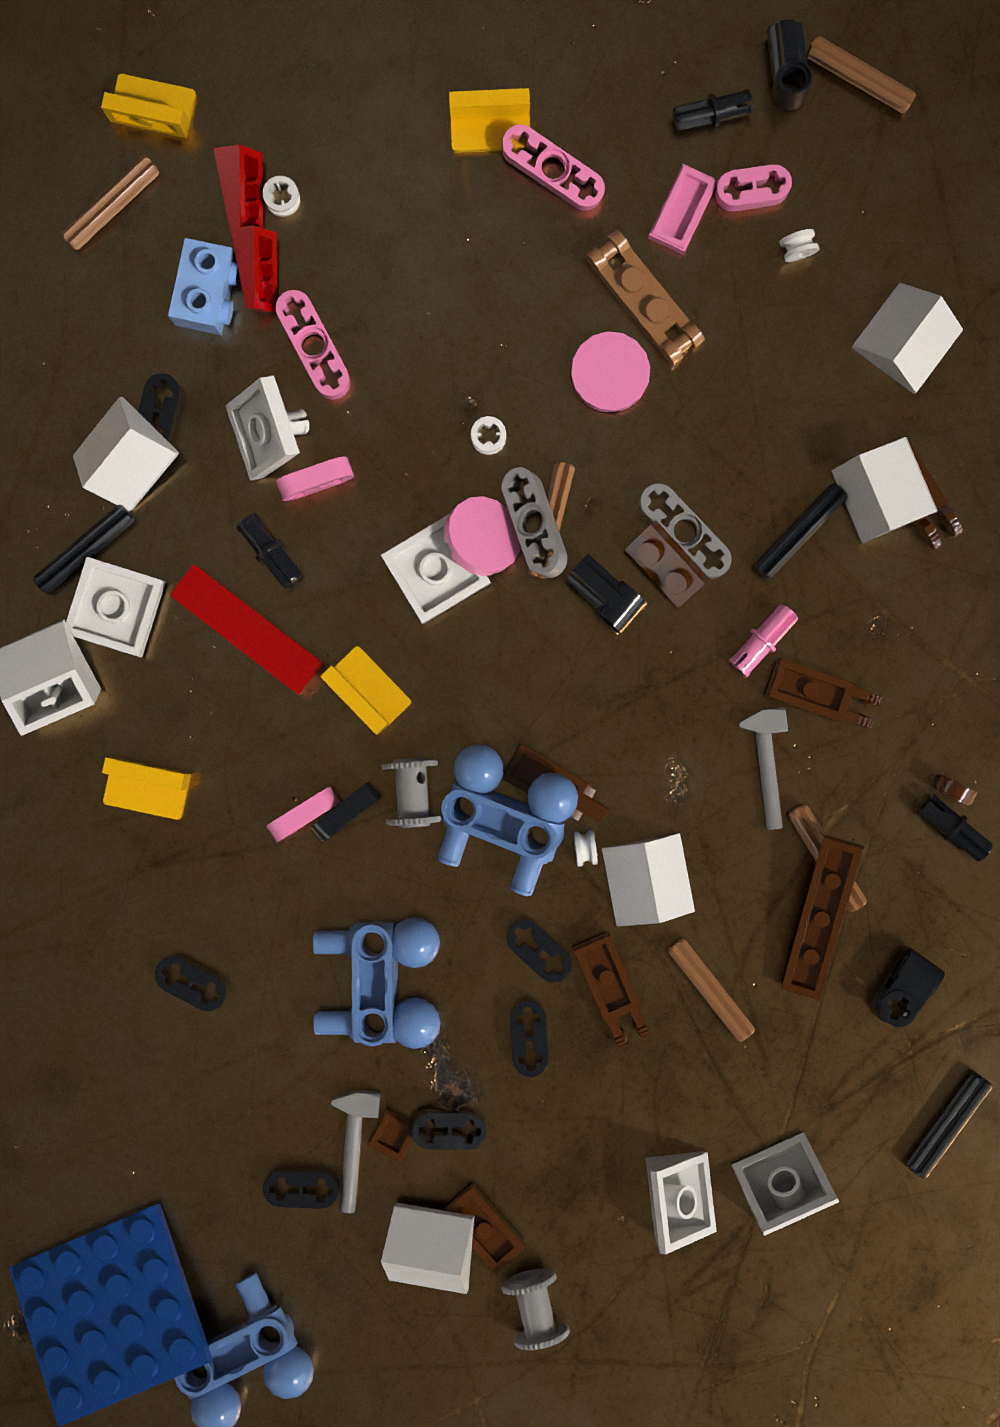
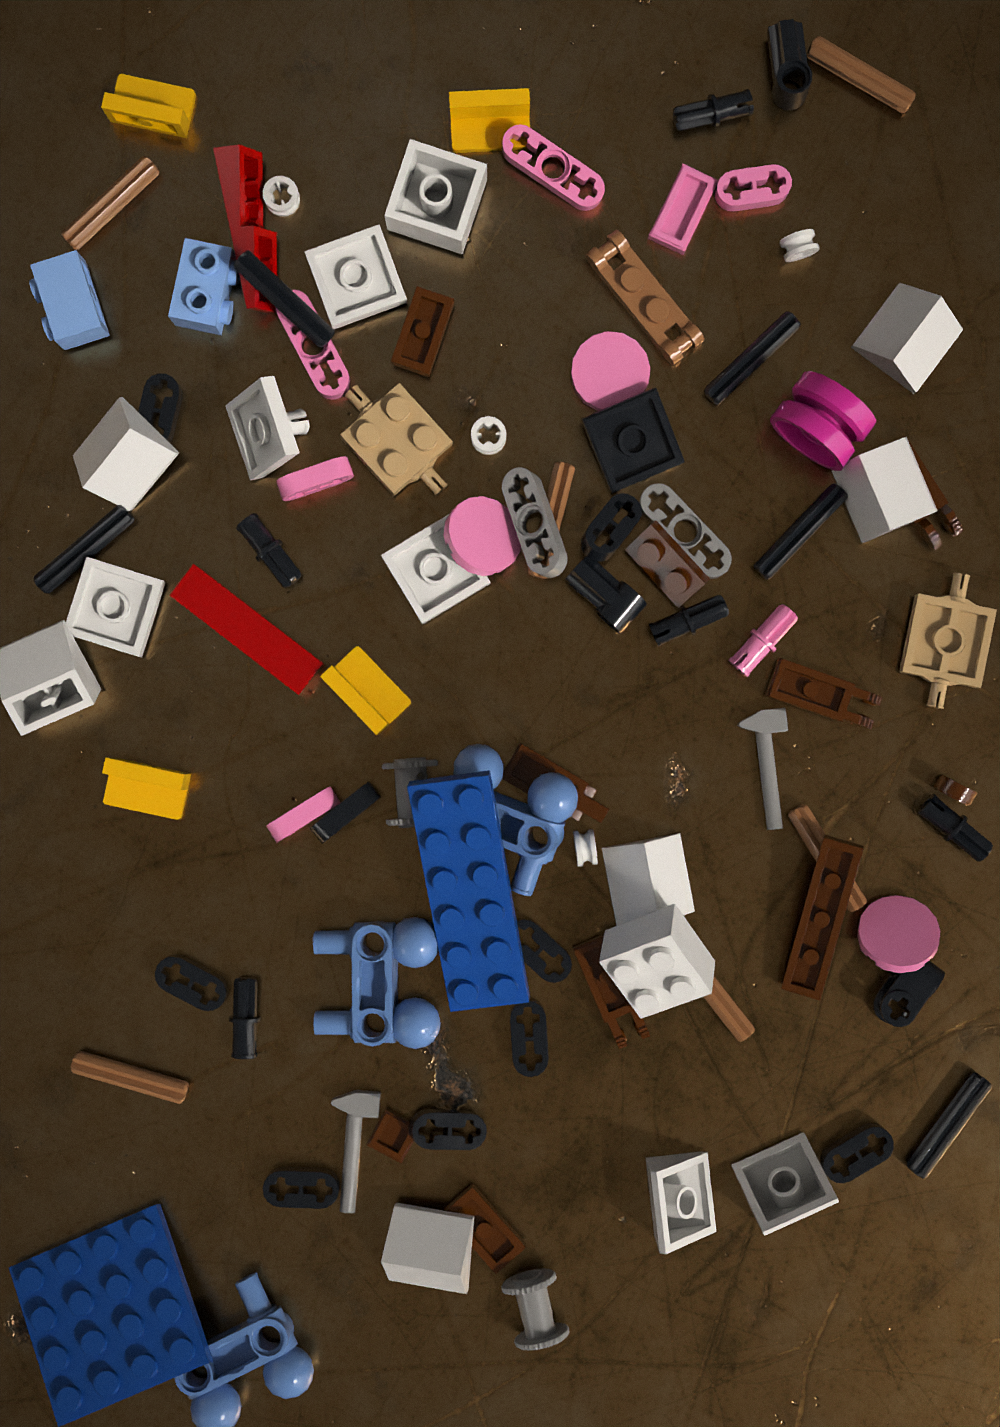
(68, 300): none -> light blue brick
(129, 1077): none -> medium nougat axle
(245, 1018): none -> black axle
(284, 298): none -> black axle
(356, 276): none -> white plate
(396, 439): none -> tan plate
(422, 331): none -> reddish brown plate
(436, 196): none -> white brick
(469, 890): none -> blue plate
(605, 522): none -> black beam
(632, 440): none -> black tile
(657, 961): none -> white brick
(689, 619): none -> black axle
(752, 357): none -> black axle
(823, 420): none -> dark pink wheel
(861, 1161): none -> black beam
(898, 934): none -> bright pink tile
(948, 640): none -> tan plate

